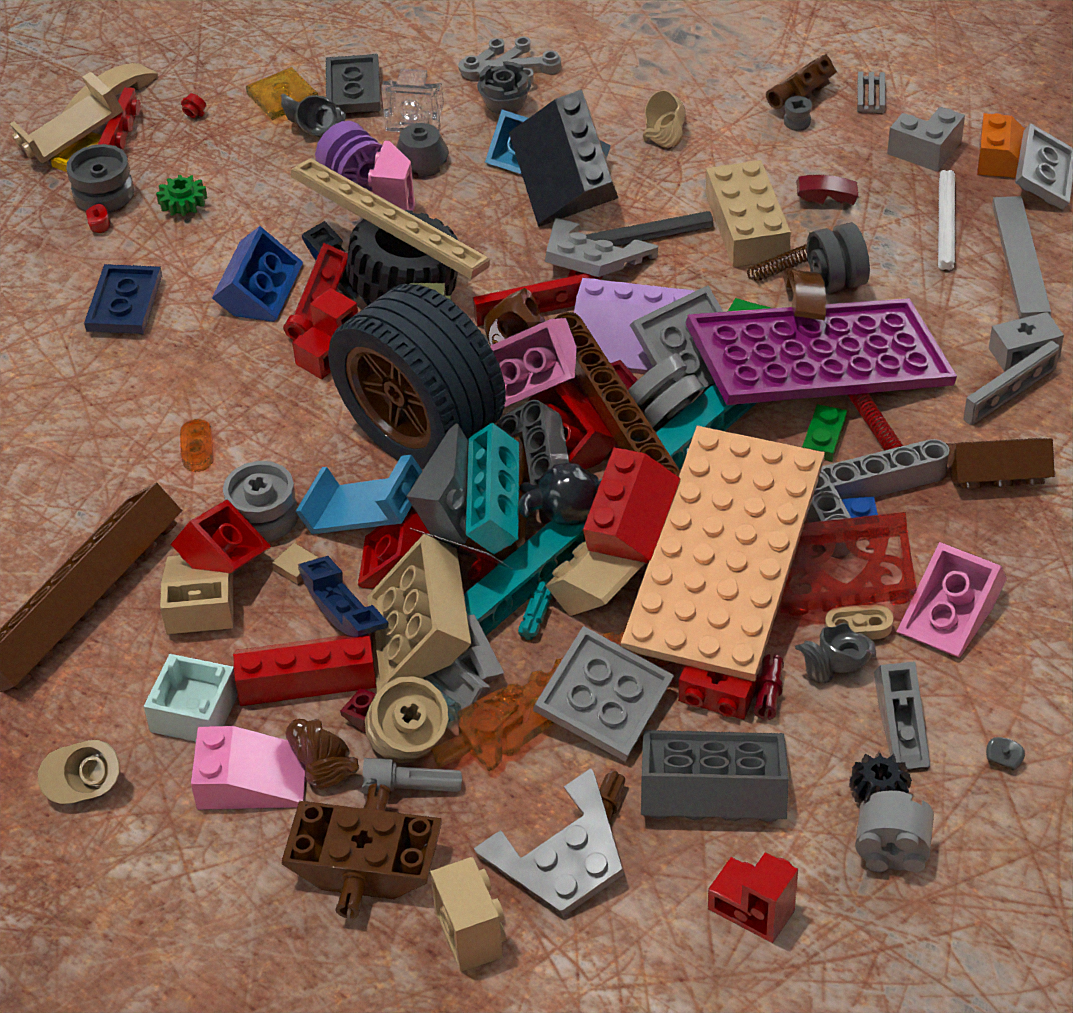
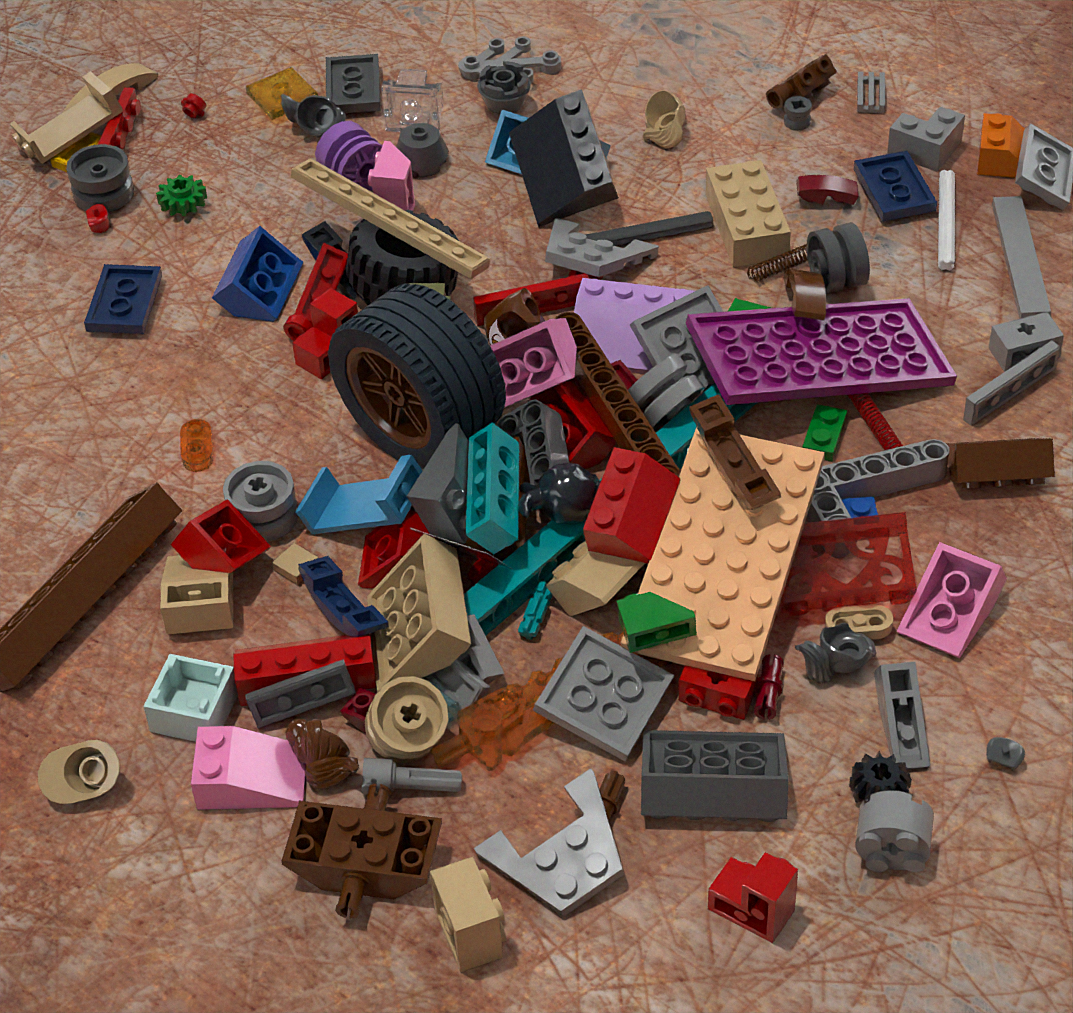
(300, 693): none -> dark grey tile
(653, 621): none -> green slope
(732, 455): none -> reddish brown slope
(895, 185): none -> dark blue plate

